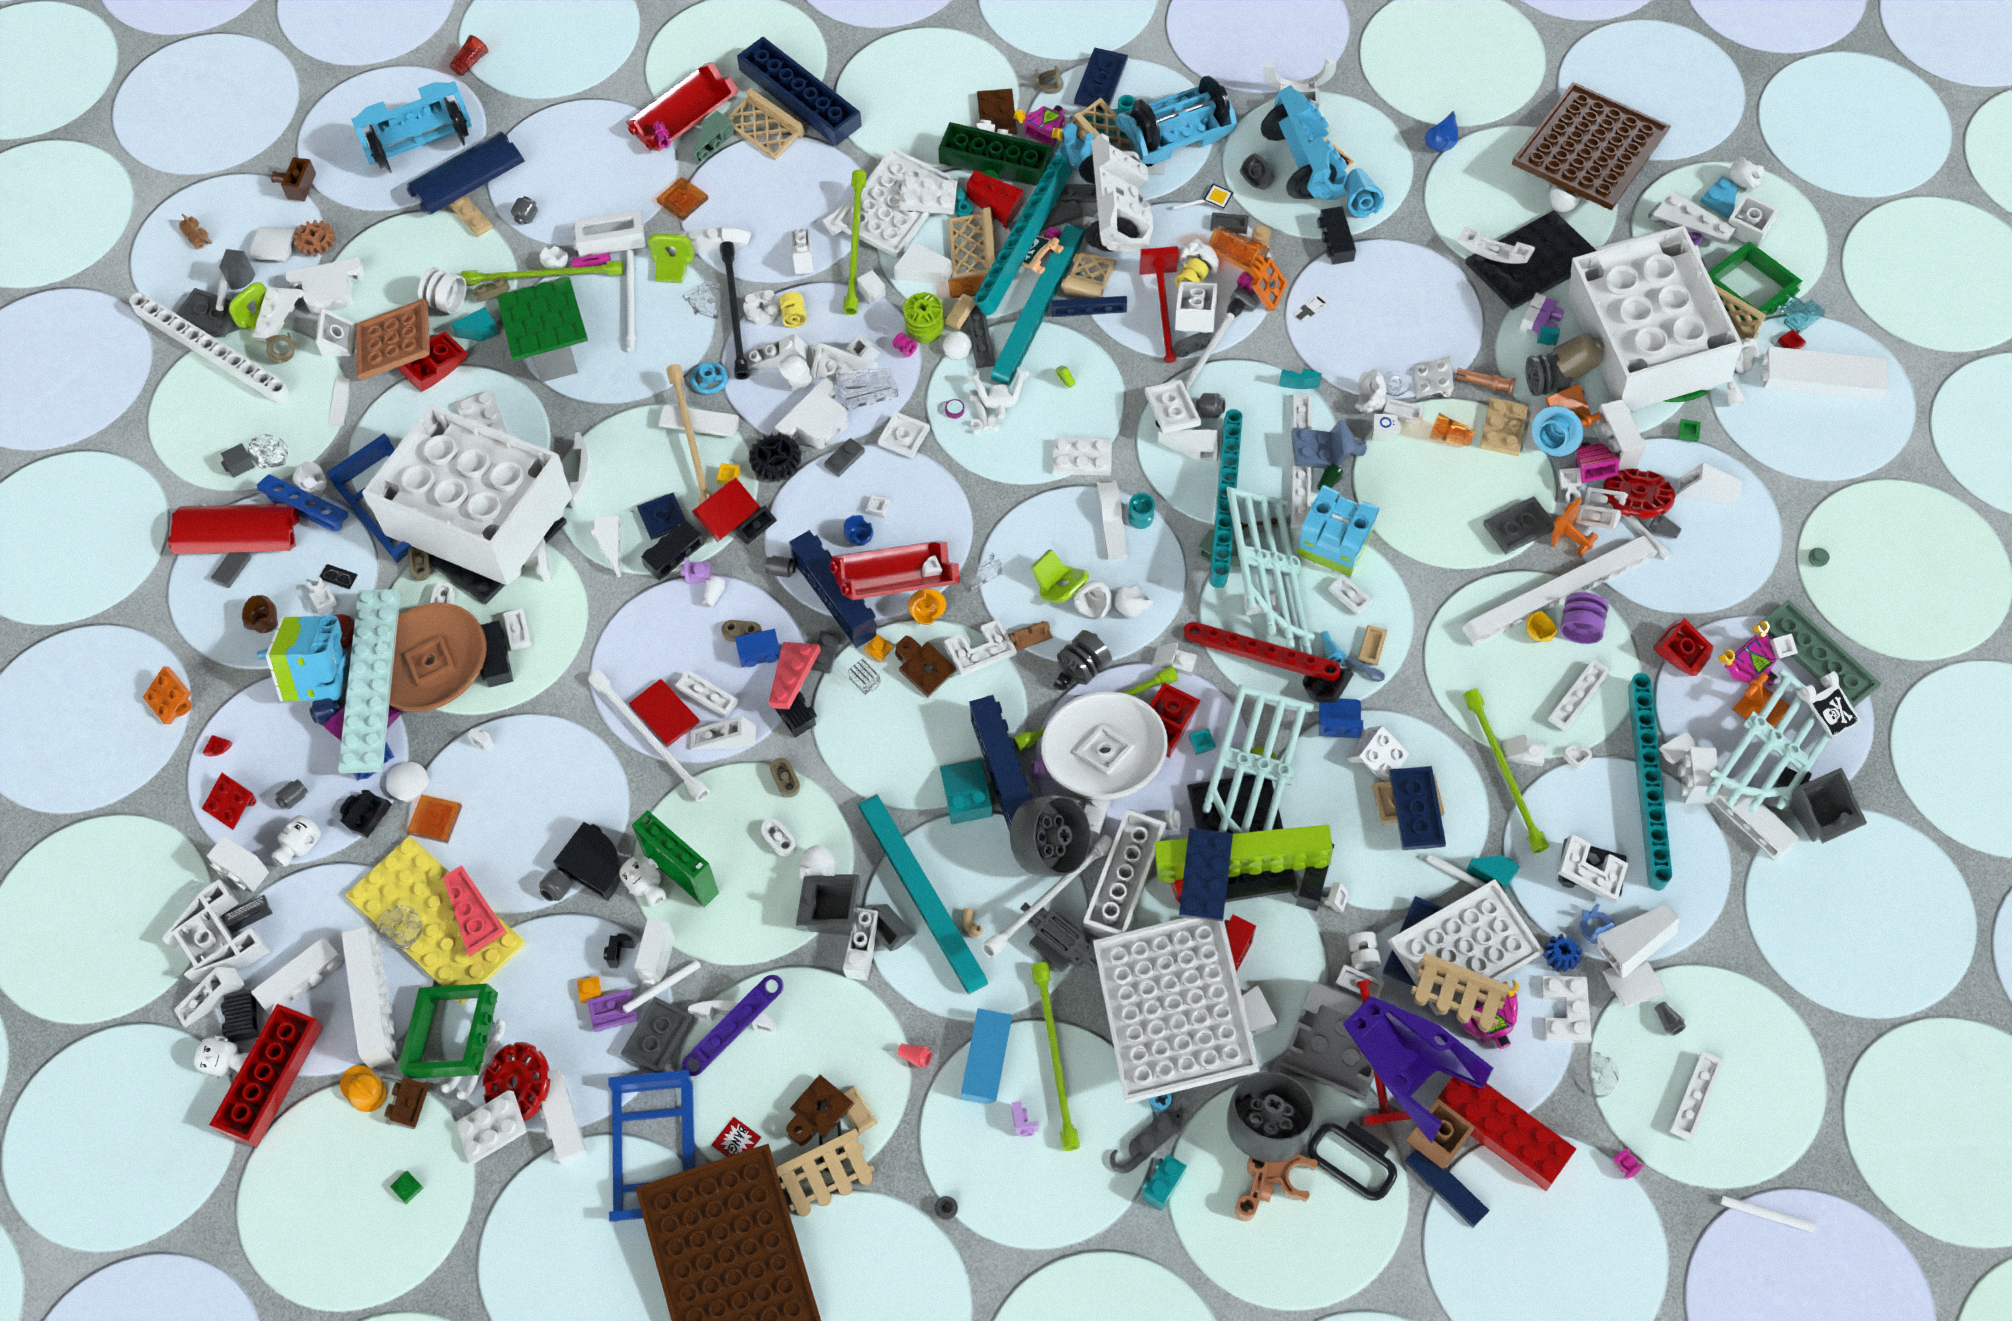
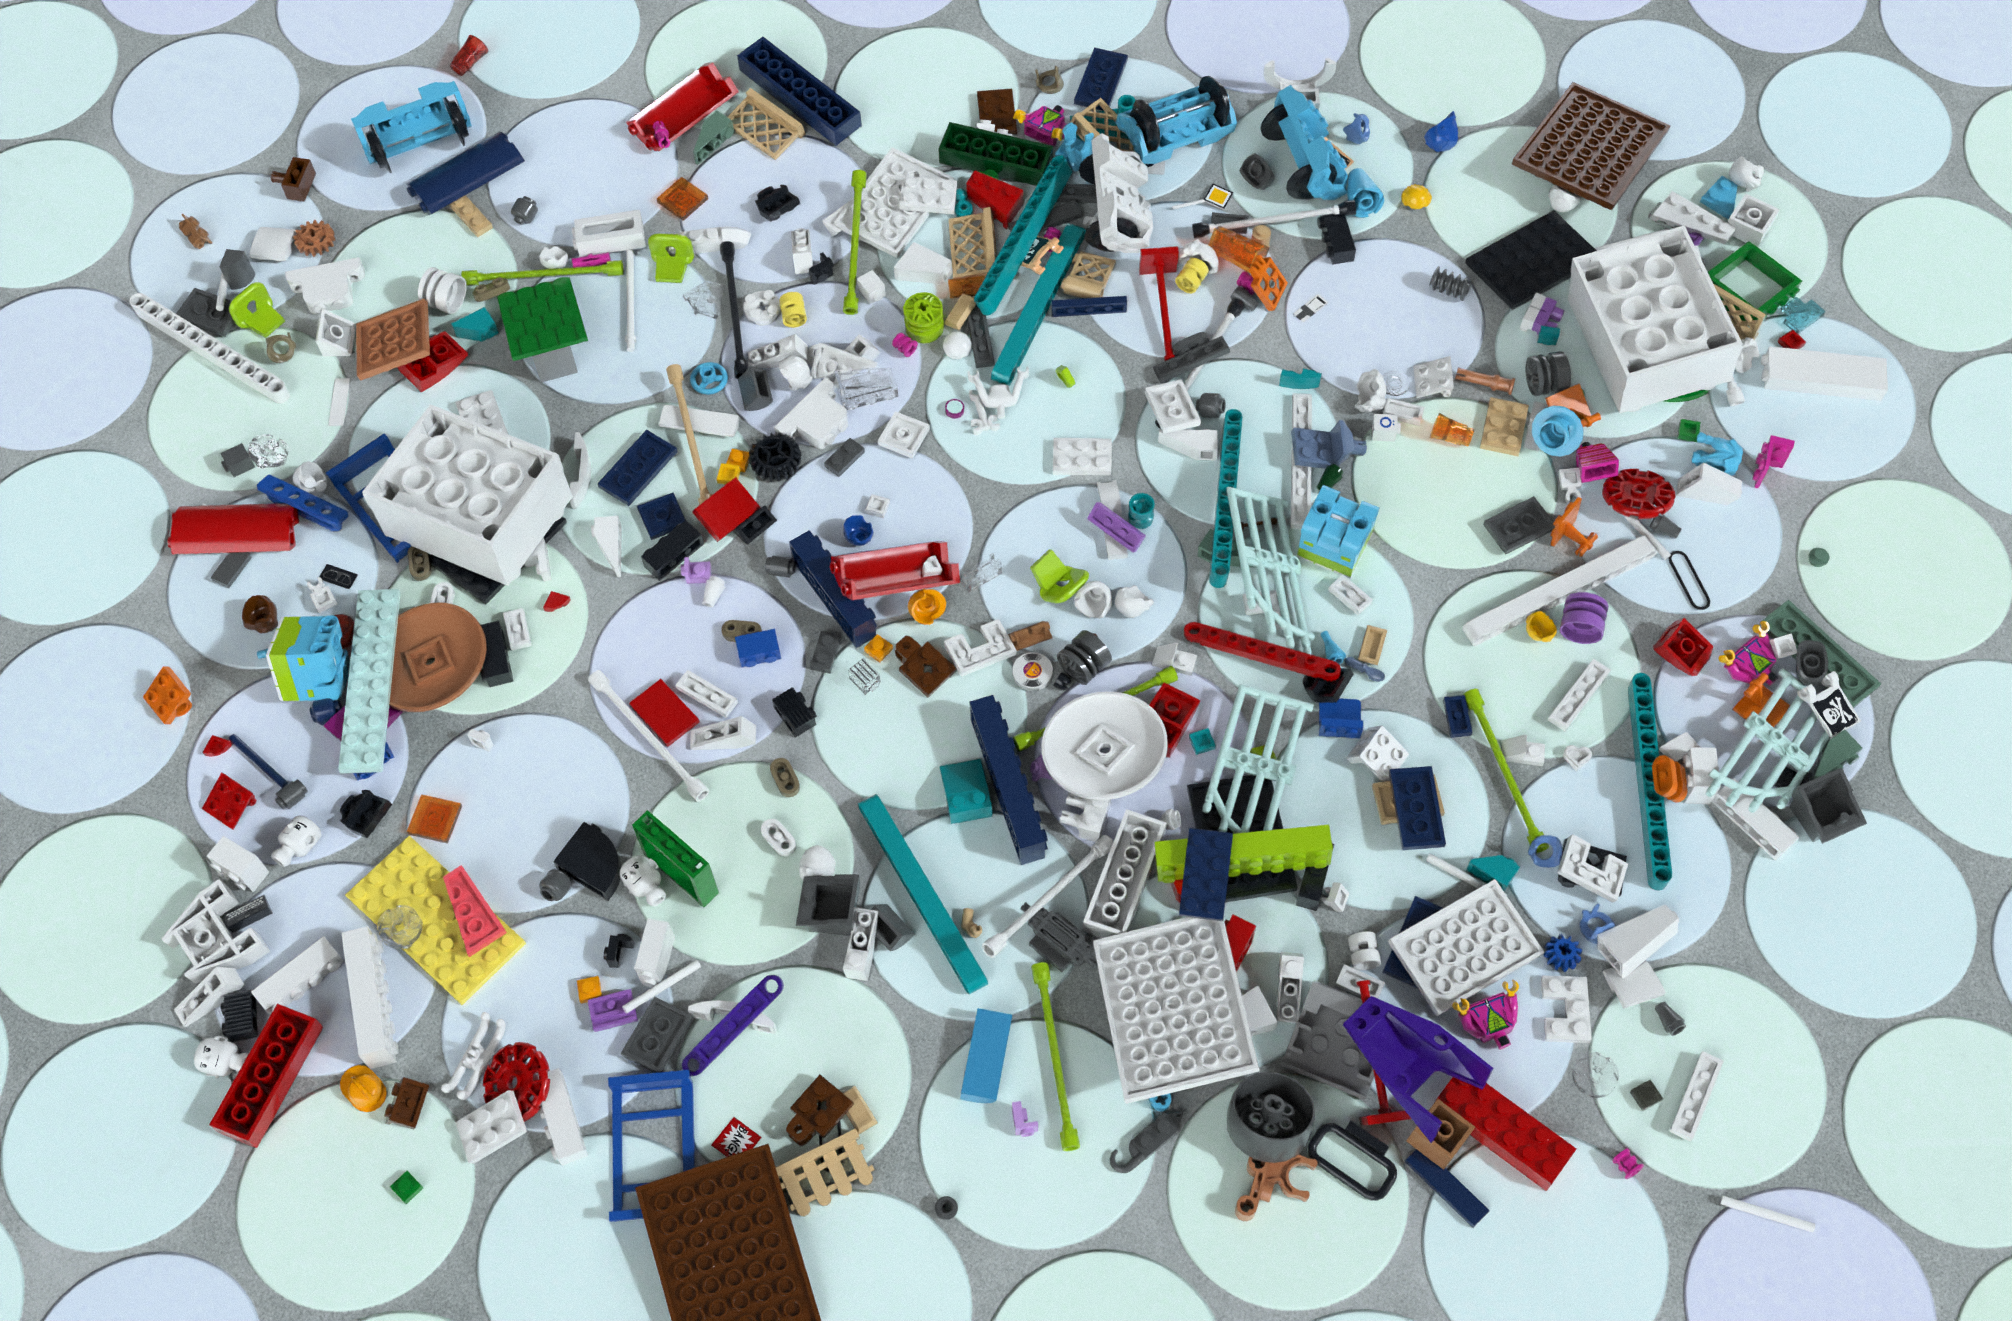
(258, 760): none -> dark blue bar
(273, 311): white wing -> none
(407, 781): white dish -> none
(420, 1025): green window -> none
(556, 601): none -> red tile
(637, 467): none -> dark blue plate
(739, 458): none -> light orange plate
(755, 389): none -> dark grey brick
(775, 202): none -> black slope
(791, 672): coral wing -> none
(822, 270): none -> black bracket
(915, 1054): coral cone -> none
(1032, 671): none -> white tile
(1065, 836): dark grey wheel -> none
(1116, 527): none -> medium lavender plate
(1164, 1182): teal brick -> none
(1191, 359): none -> dark grey tile
(1196, 307): white brick -> none
(1289, 986): none -> white slope
(1345, 208): none -> white hose
(1354, 130): none -> medium blue piece
(1416, 196): none -> yellow hair
(1450, 283): none -> dark grey piece
(1457, 716): none -> dark blue plate
(1459, 979): tan fence -> none
(1494, 250): white slope -> none
(1556, 856): none -> medium blue piece
(1579, 355): dark tan cylinder -> none
(1596, 510): white slope -> none
(1620, 434): white brick -> none
(1646, 1095): none -> clear smoke plate
(1669, 779): none -> orange brick
(1696, 576): none -> black piece
(1725, 458): none -> medium azure piece
(1773, 454): none -> dark pink bracket
(1811, 662): none -> dark grey piece
(1837, 753): none -> sand green slope

